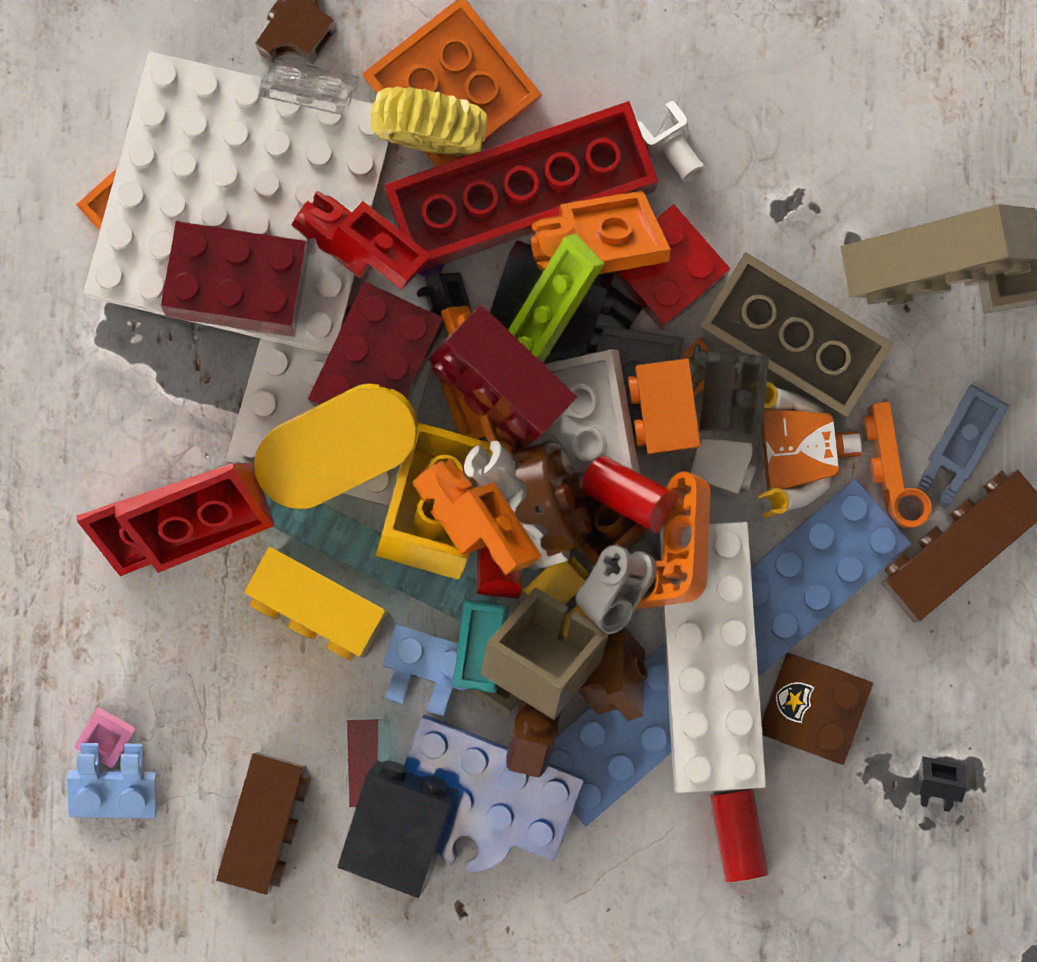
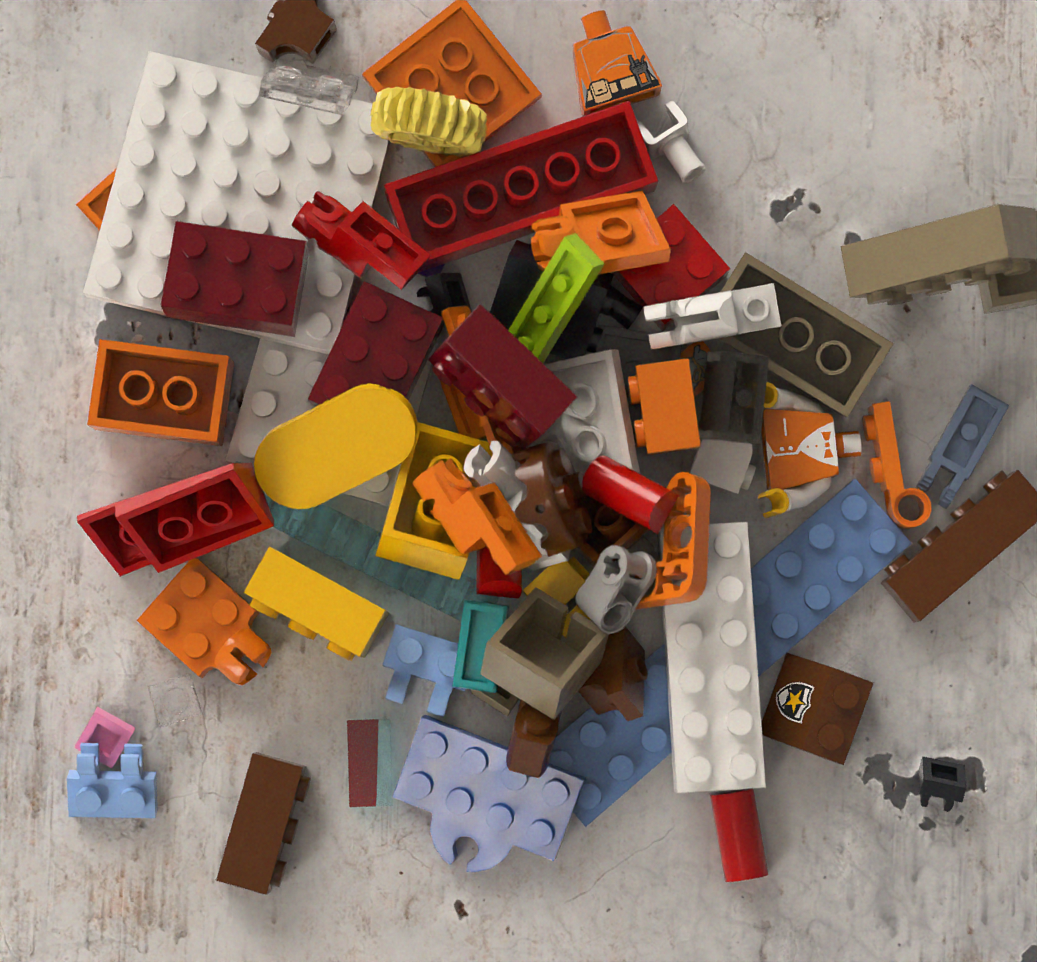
(160, 392): none -> orange brick
(206, 624): none -> orange plate
(398, 827): black brick -> none
(611, 66): none -> orange torso
(715, 315): none -> white plate

